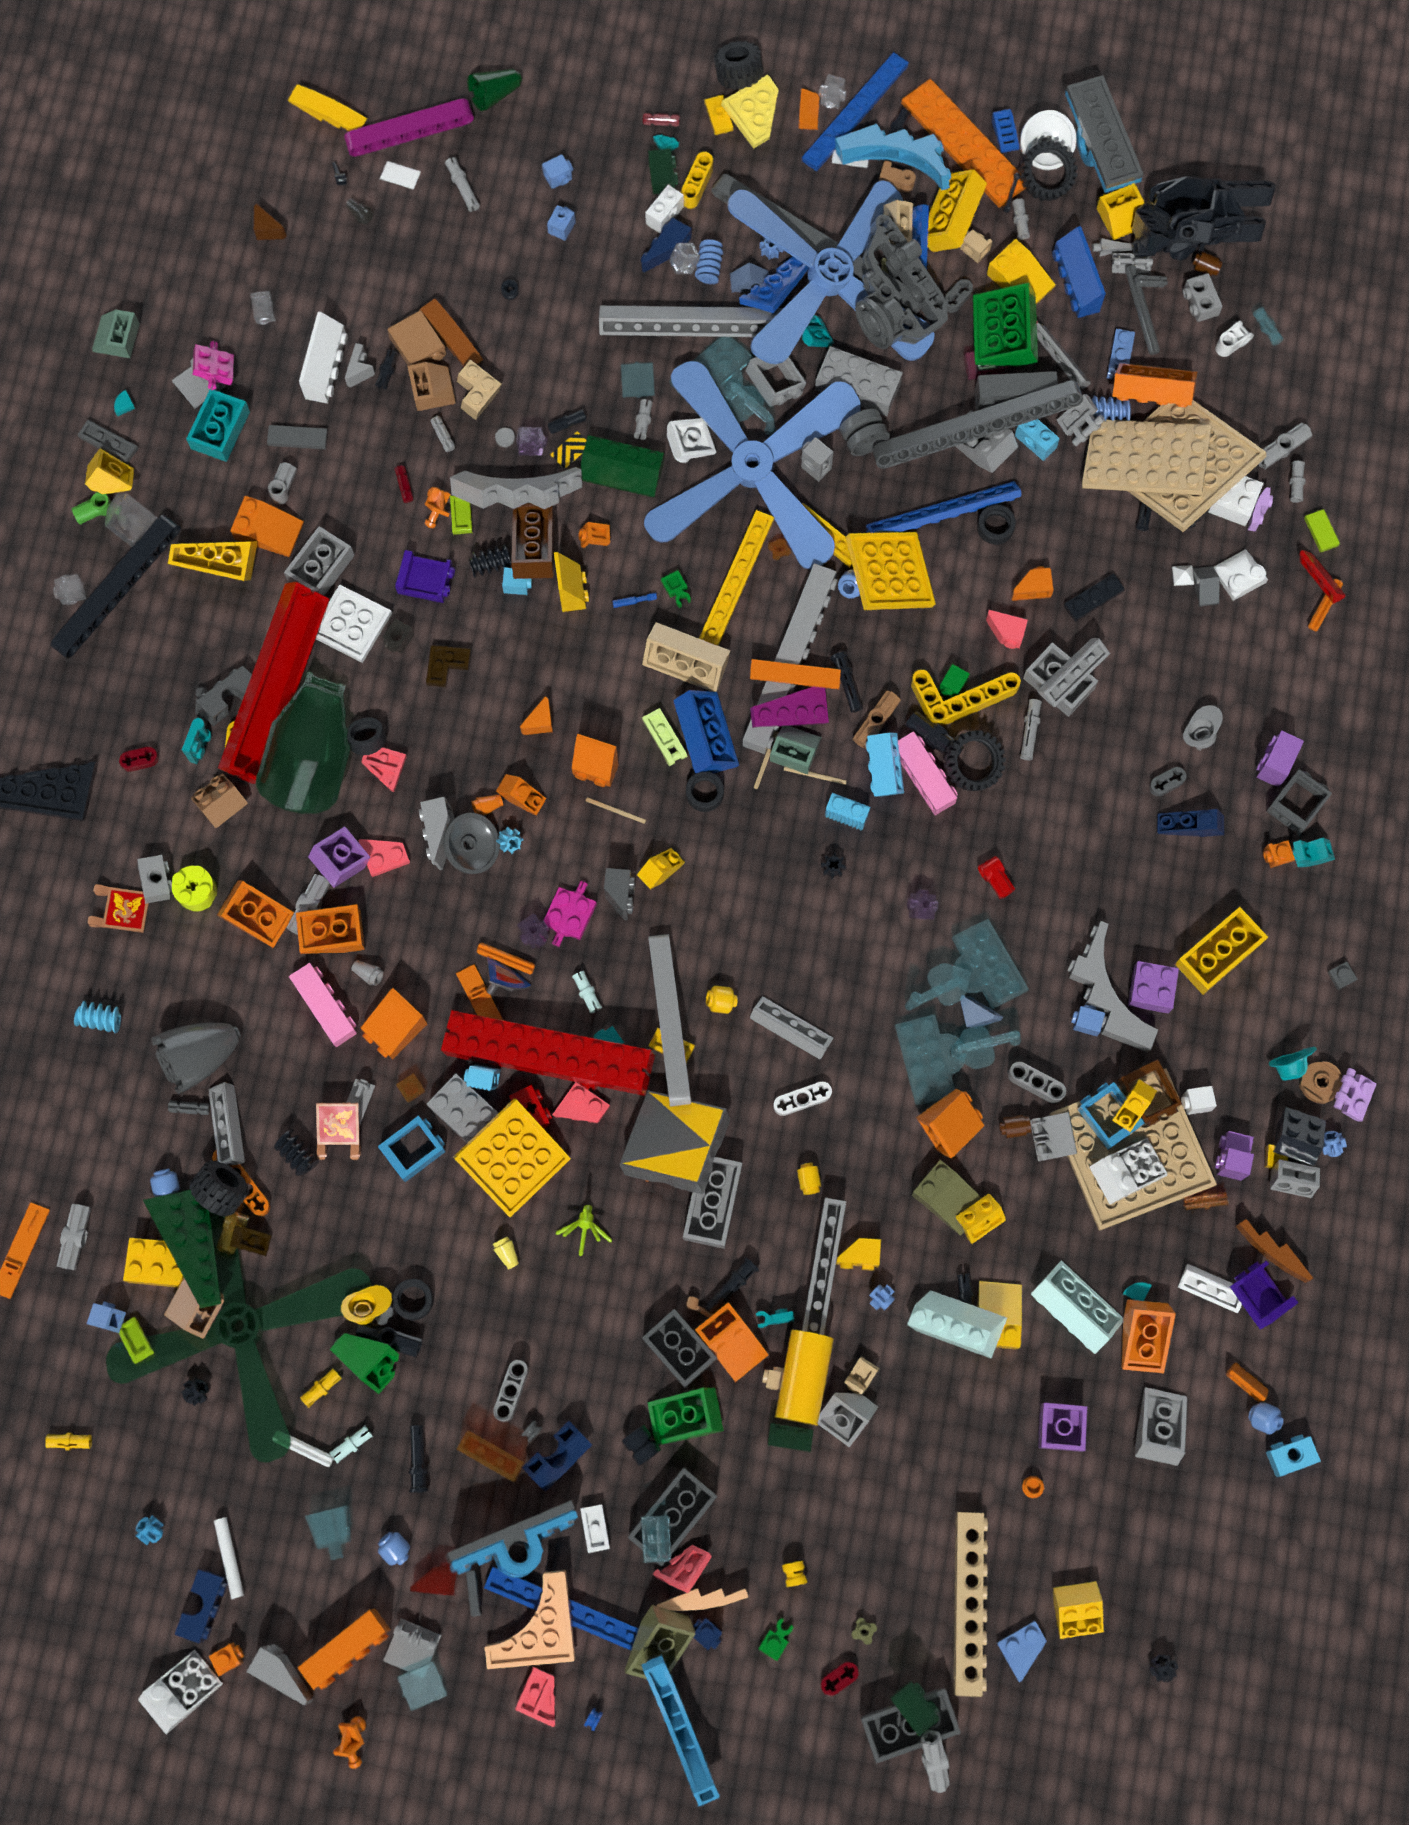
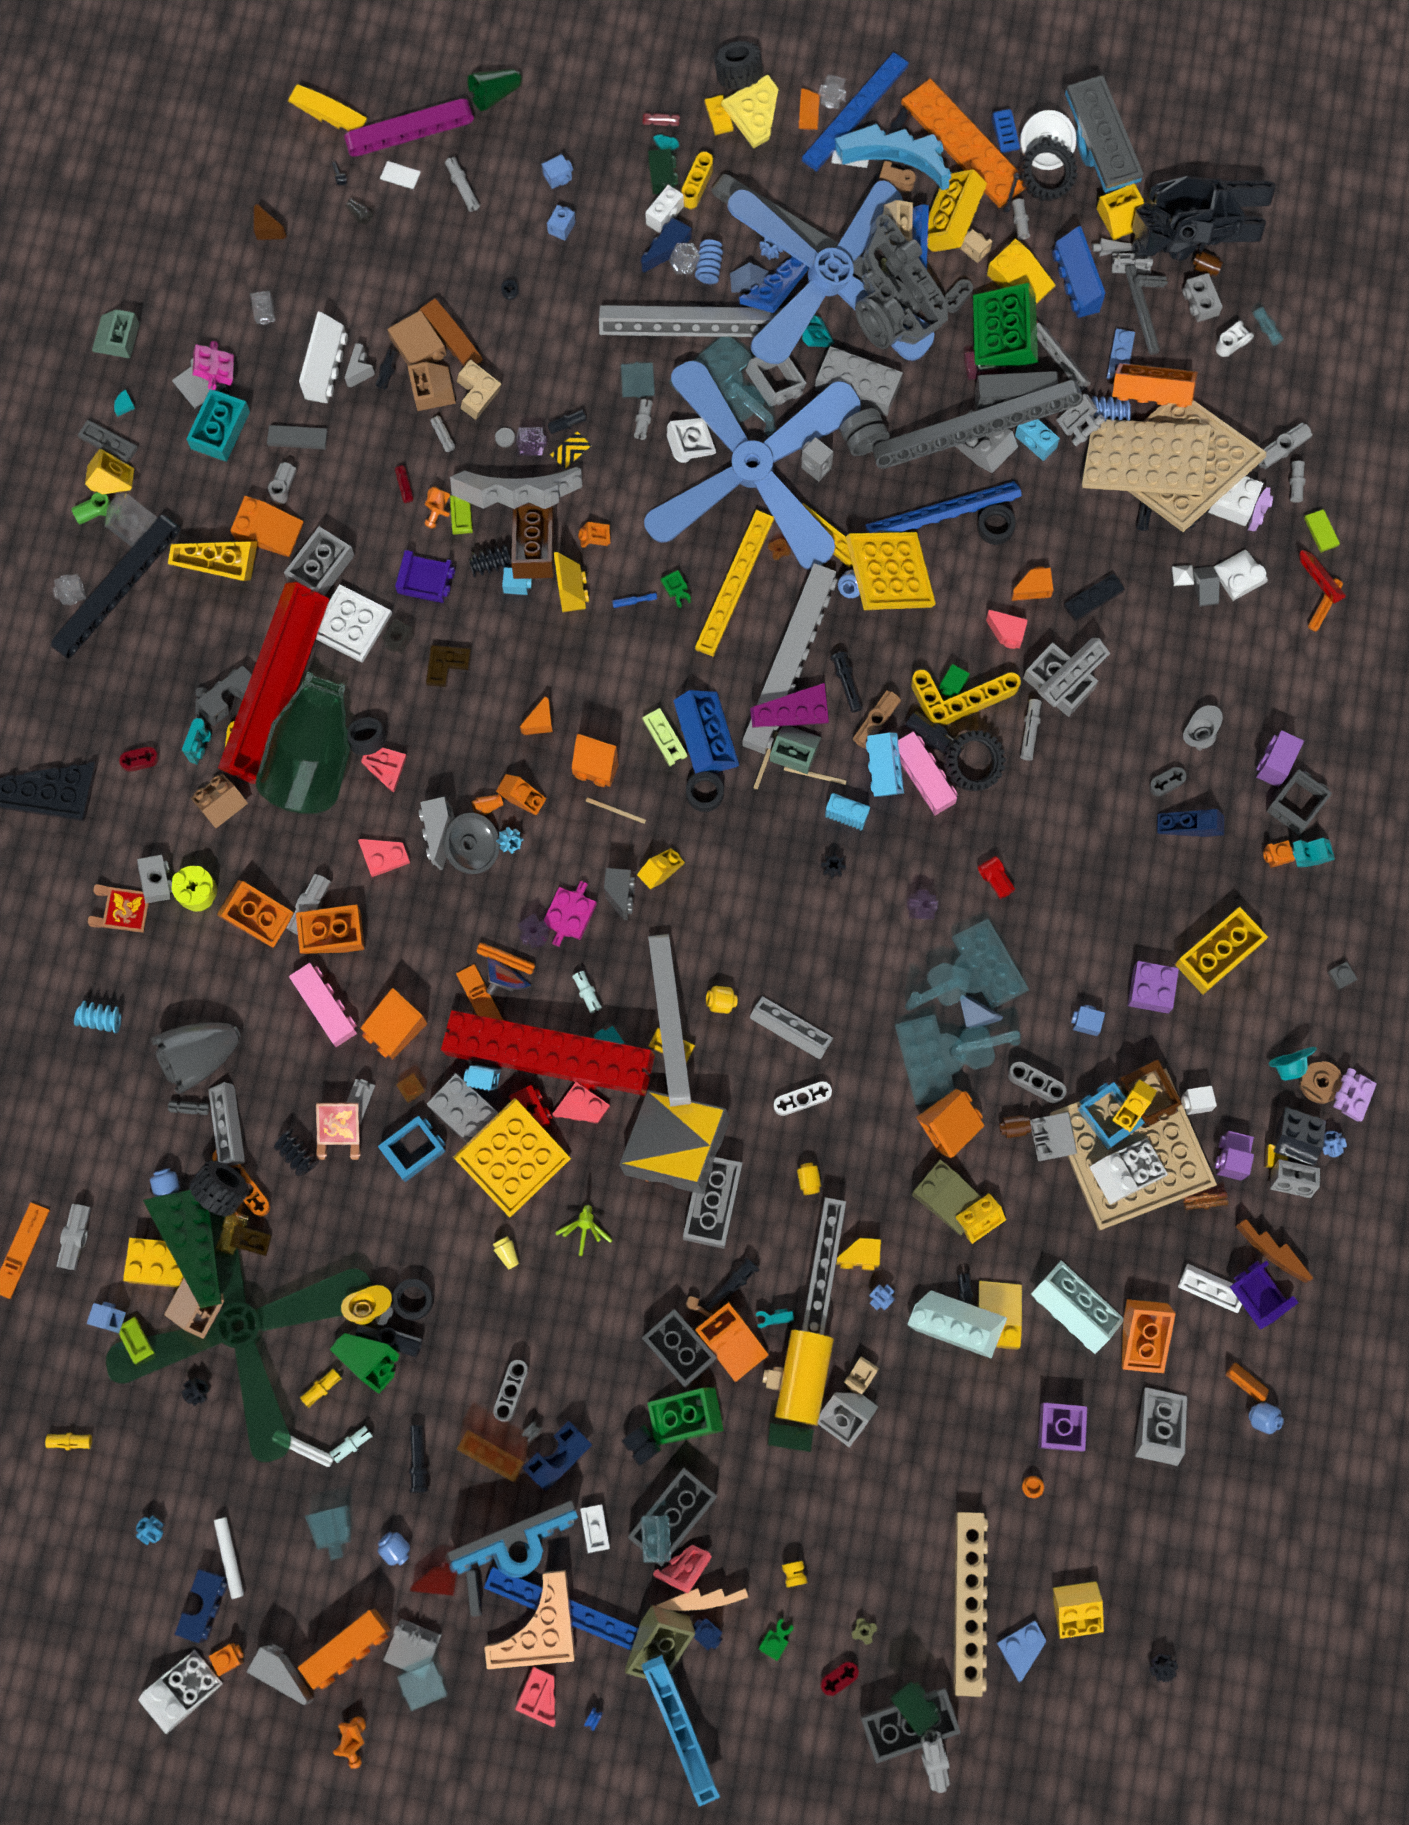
(339, 857): medium lavender brick -> none
(369, 973): light grey cone -> none
(621, 466): dark green slope -> none
(685, 657): tan slope -> none
(795, 674): orange piece -> none
(1120, 1022): light grey arch -> none
(1137, 1291): teal tile -> none
(1305, 1457): medium azure brick -> none

